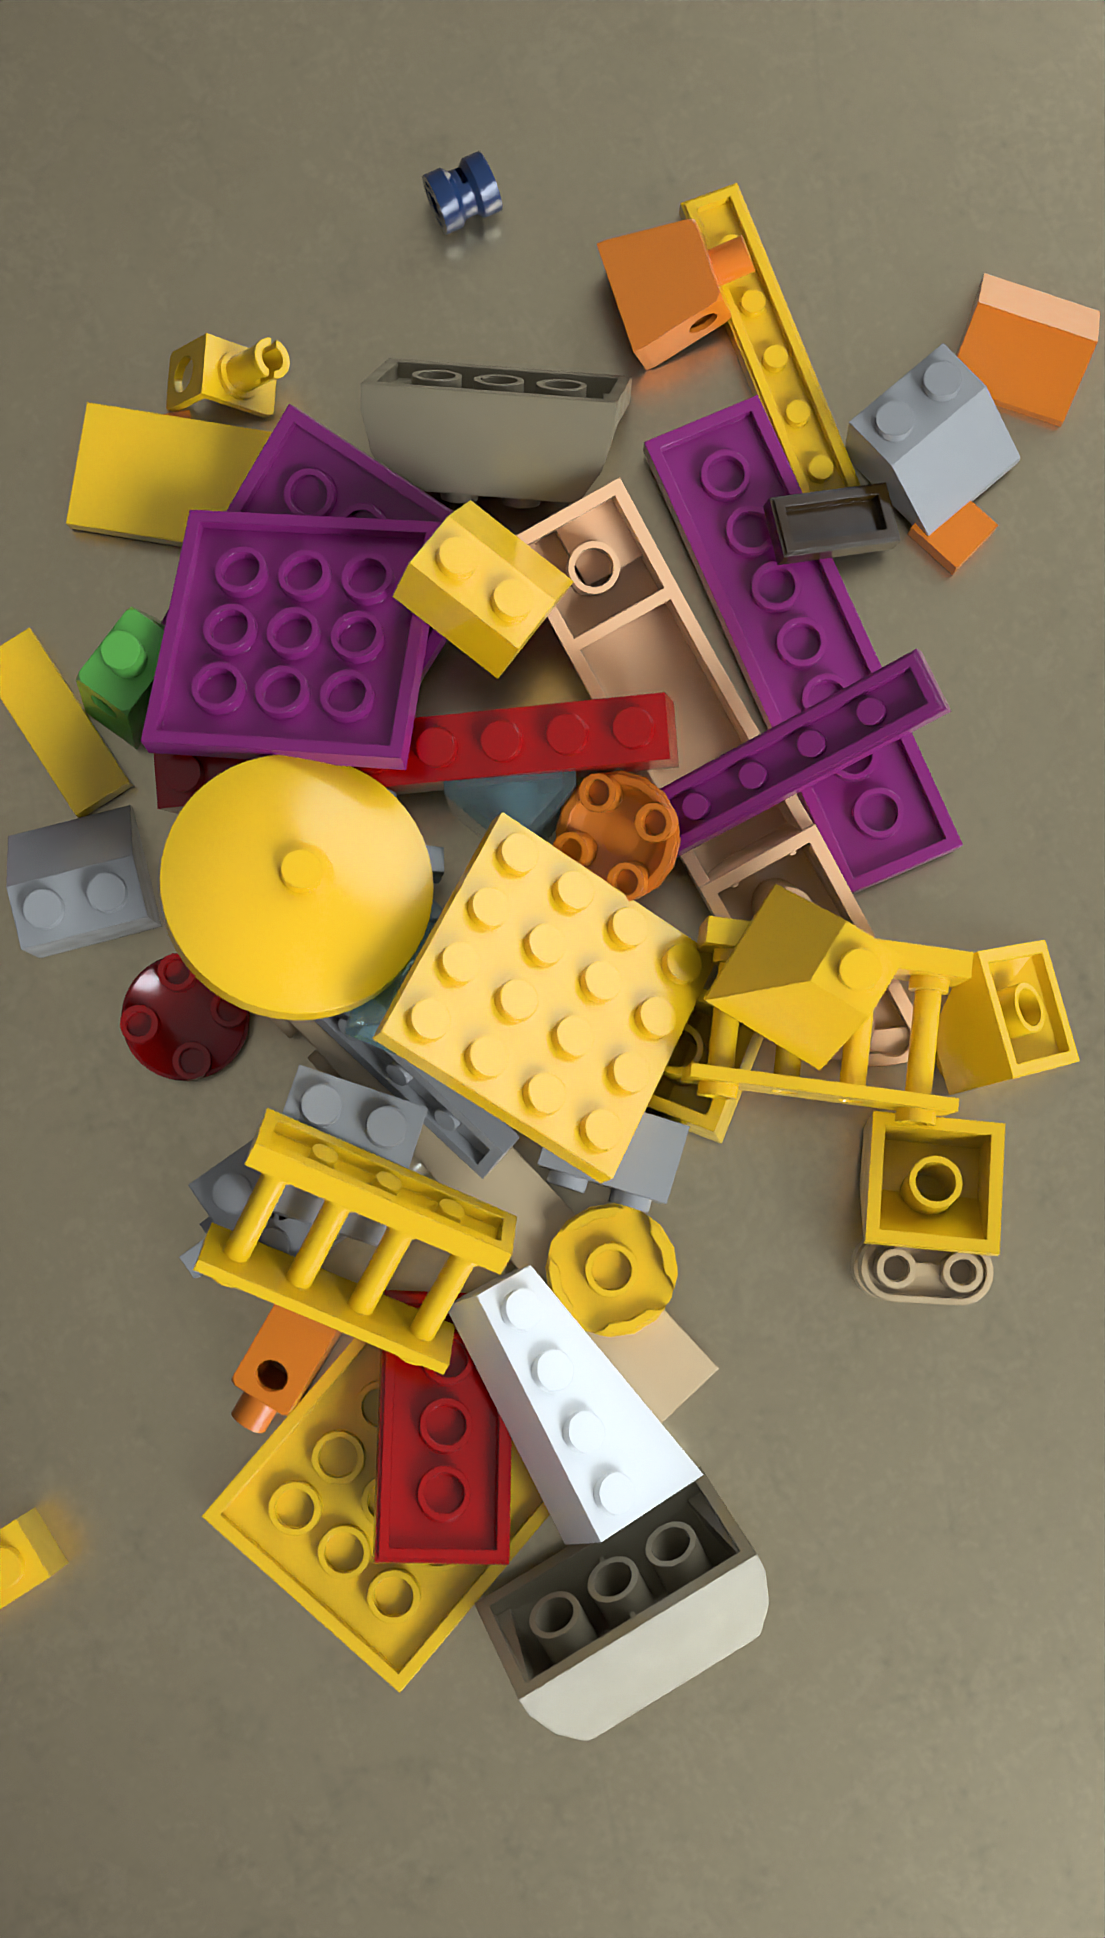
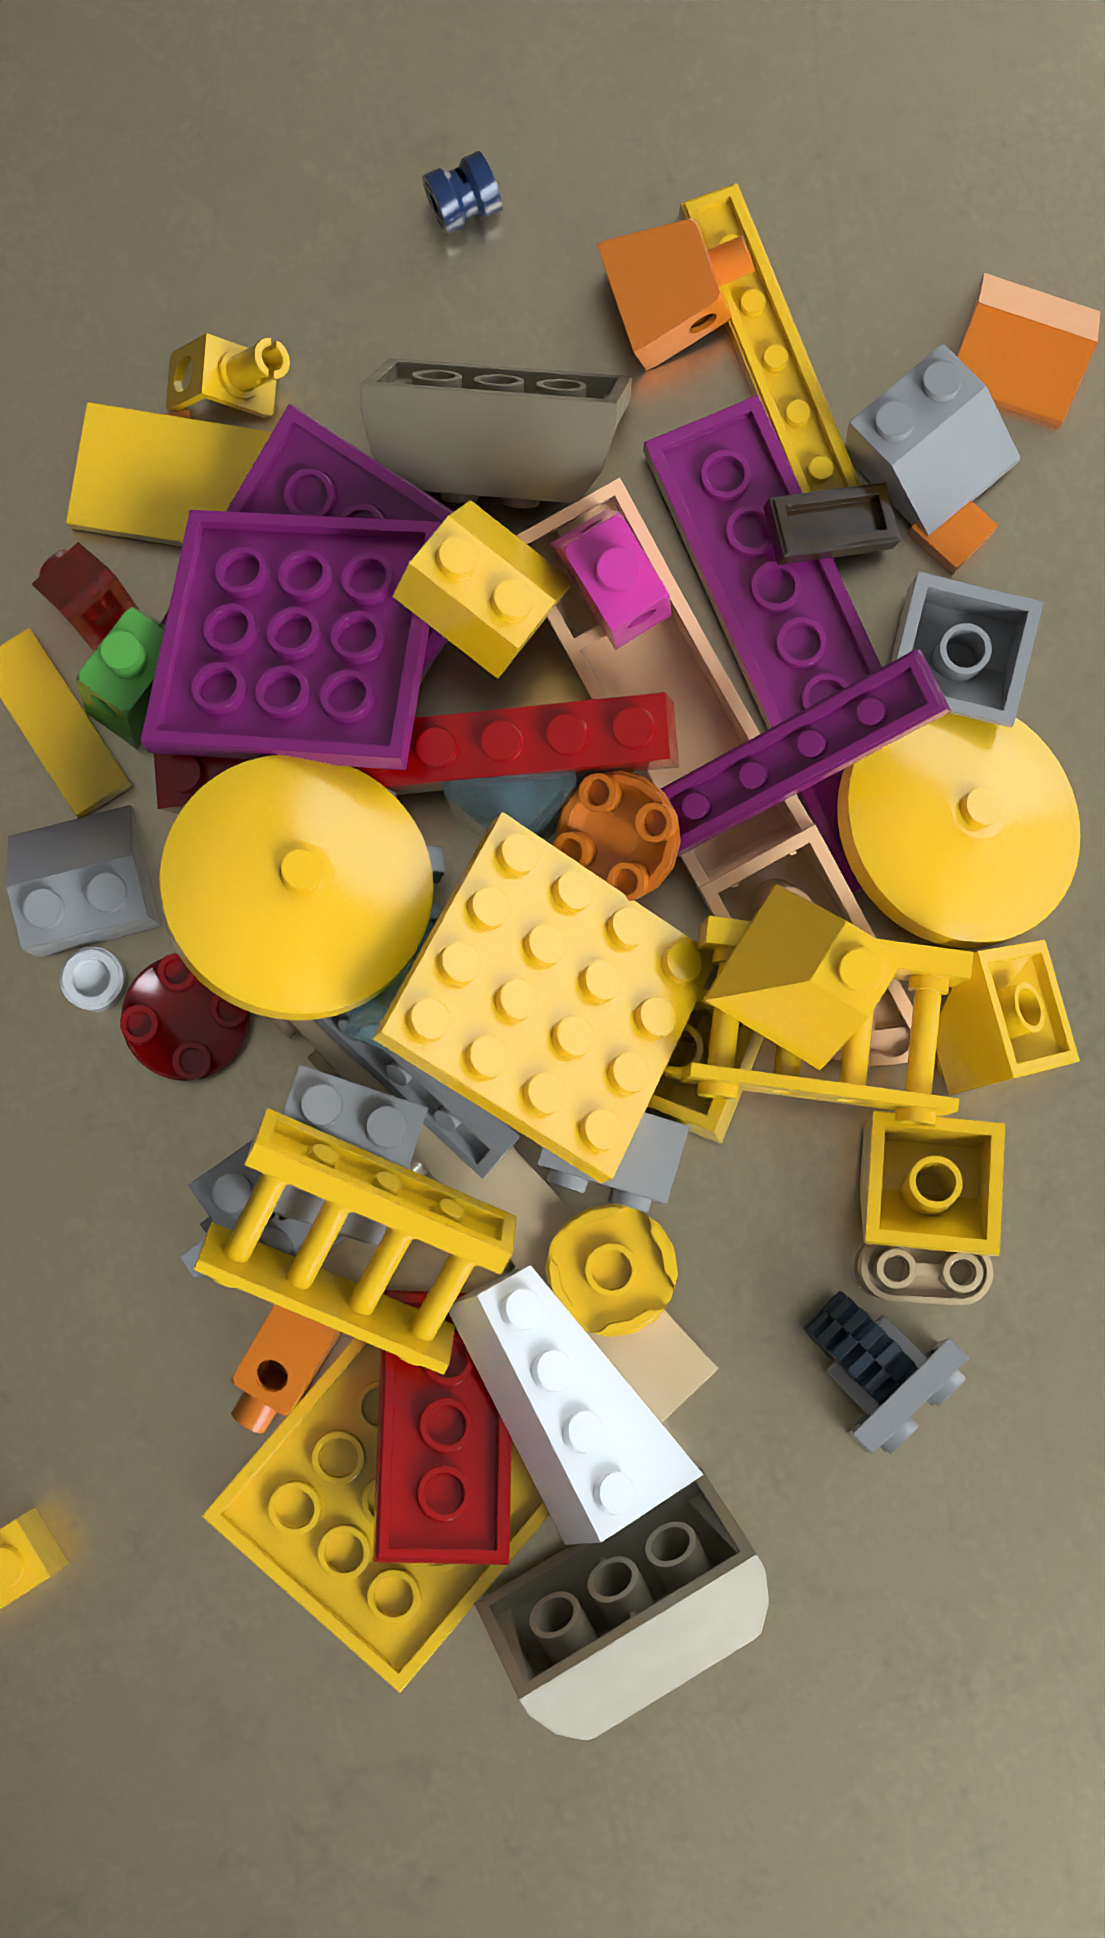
(83, 593): none -> clear red slope
(93, 979): none -> white tile
(614, 576): none -> dark pink torso
(883, 1371): none -> plate
(961, 830): none -> yellow dish
(973, 643): none -> light grey slope

